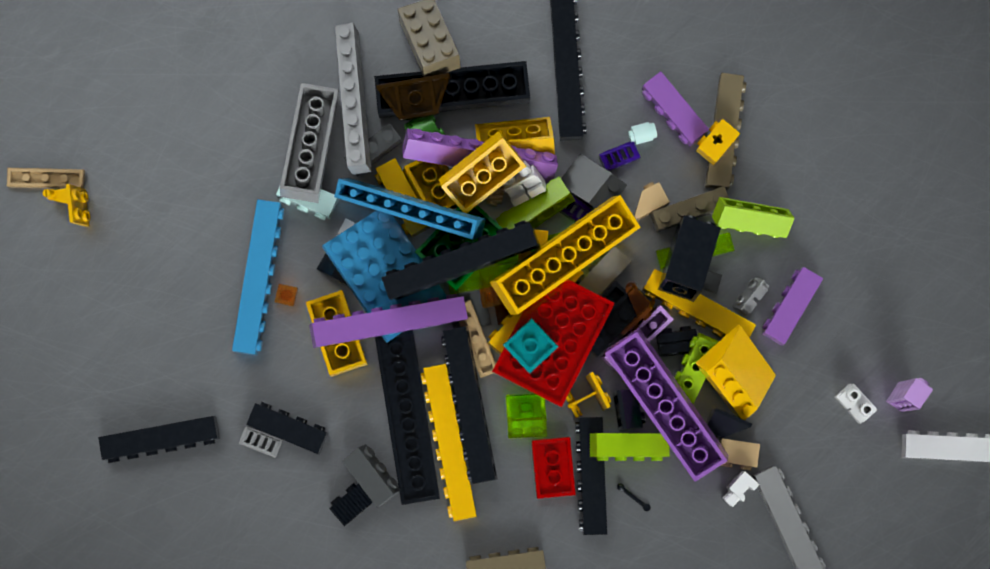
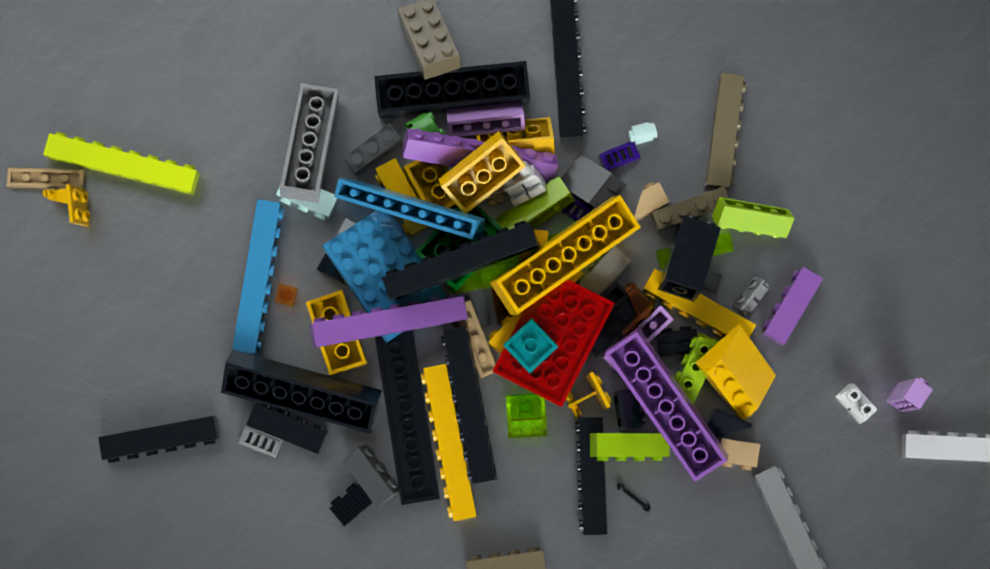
(121, 163): none -> neon yellow brick
(300, 391): none -> black brick
(353, 99): light grey brick -> none
(415, 96): dark brown wing -> none
(486, 119): none -> lavender brick
(489, 298): clear orange plate -> none
(553, 467): red plate -> none
(675, 109): medium lavender brick -> none
(727, 136): yellow brick -> none
(738, 486): white hips -> none

